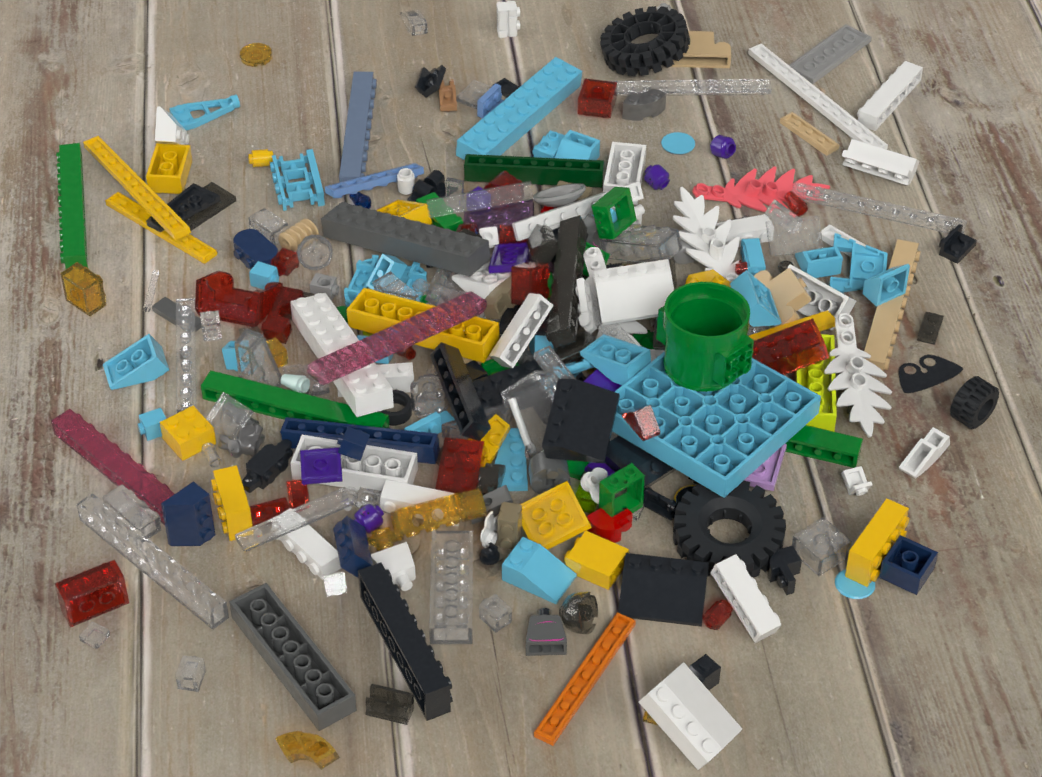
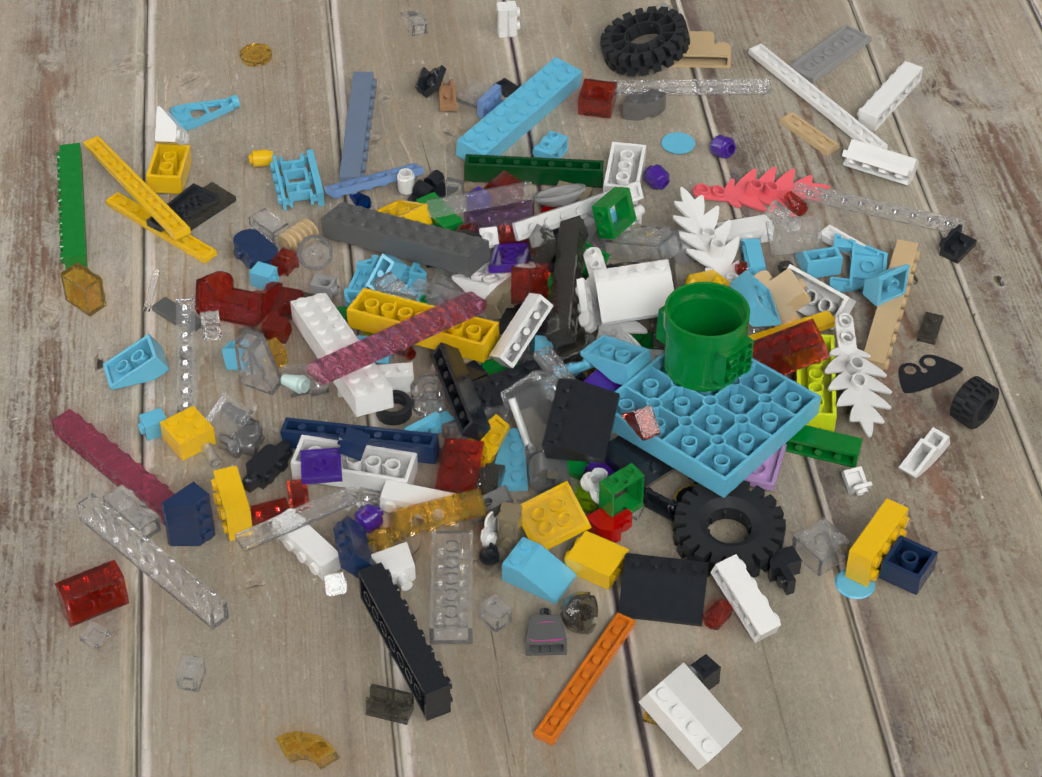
(285, 403): green brick -> none
(293, 656): dark grey brick -> none
(578, 146): medium azure slope -> none

